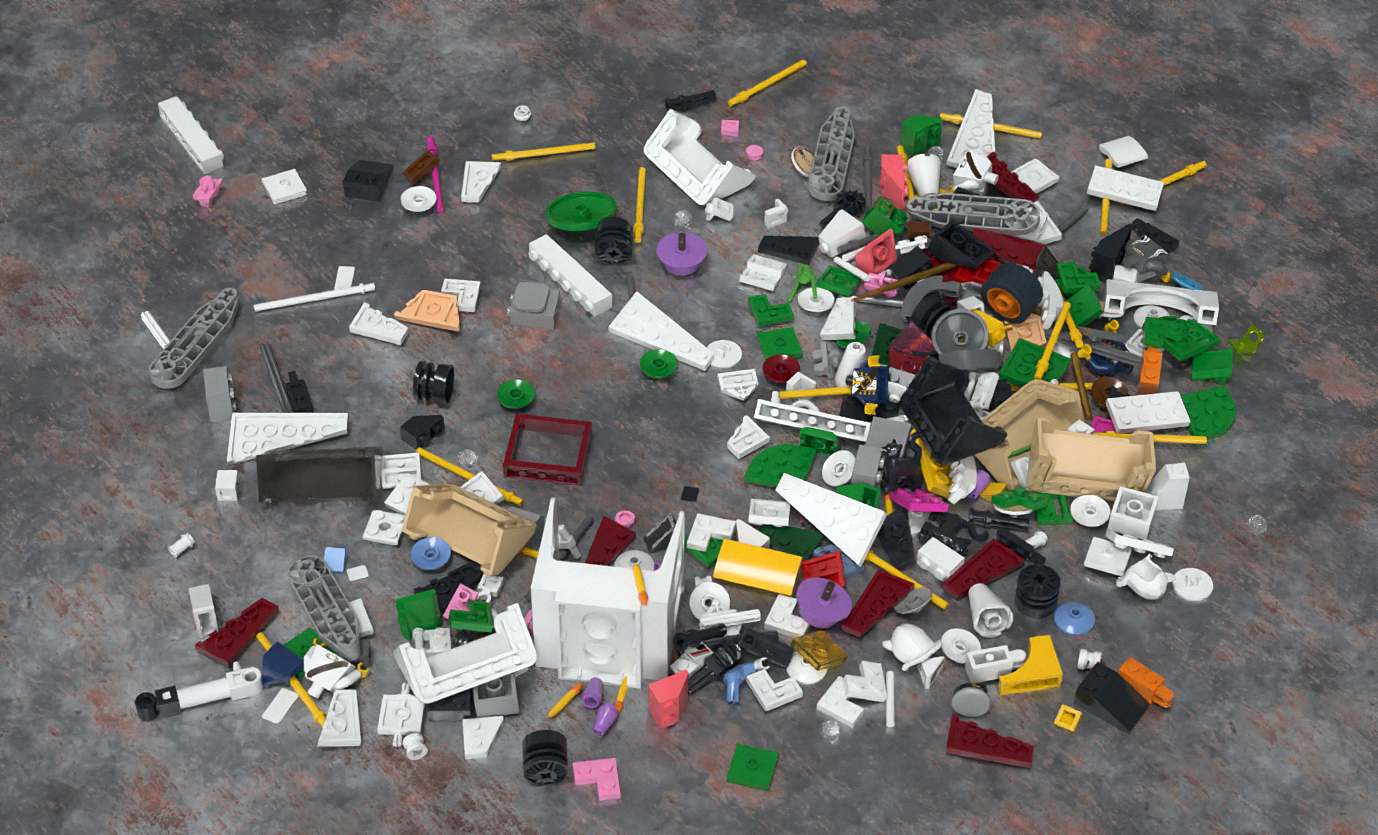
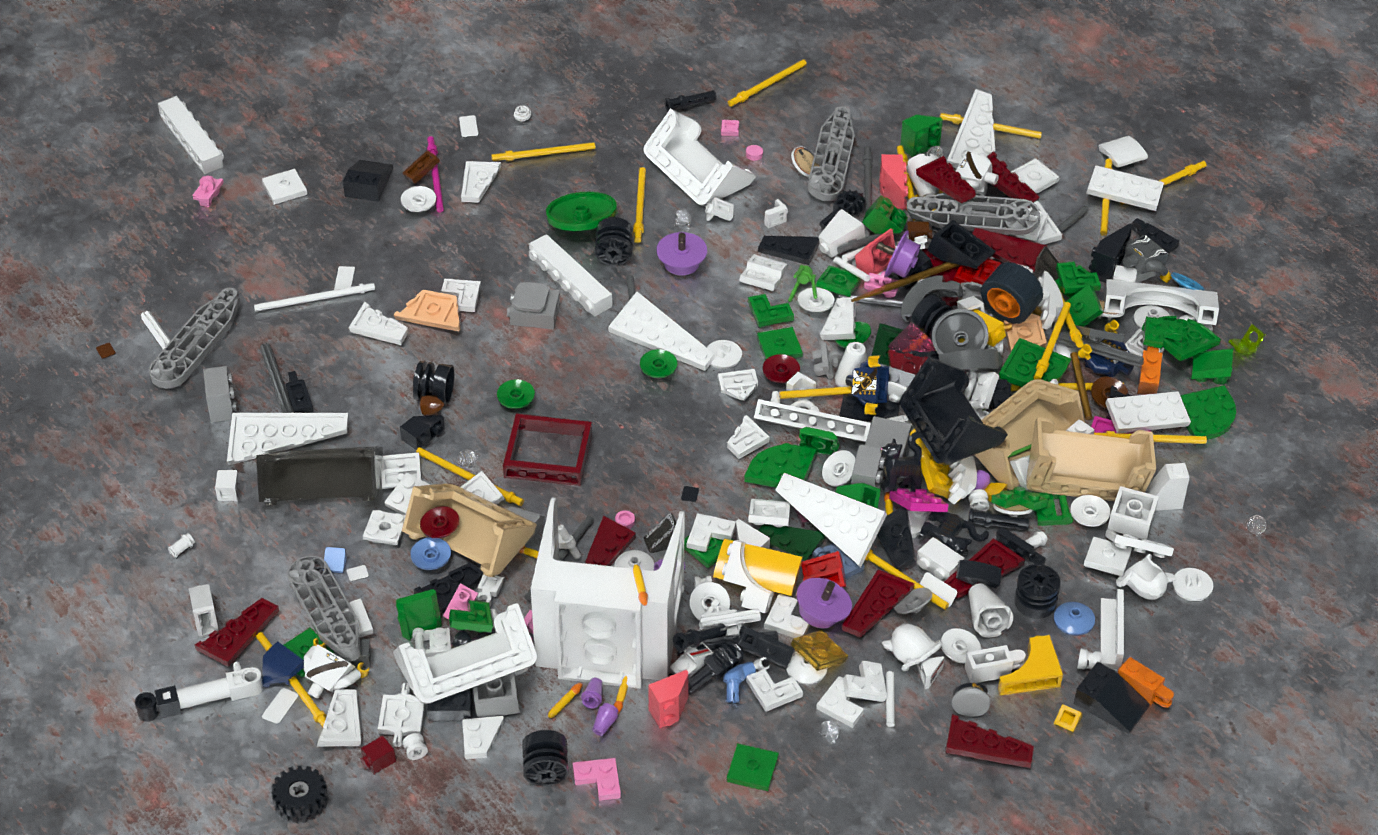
(105, 350): none -> reddish brown sticker
(304, 804): none -> black bush
(377, 755): none -> dark red brick
(430, 405): none -> reddish brown plate
(439, 522): none -> dark red dish
(468, 126): none -> white sticker
(736, 572): none -> white arch
(903, 257): none -> medium lavender piece
(939, 588): none -> white sticker
(943, 177): none -> dark red wing
(978, 500): none -> white wheel
(978, 572): none -> black slope
(1112, 630): none -> white fence

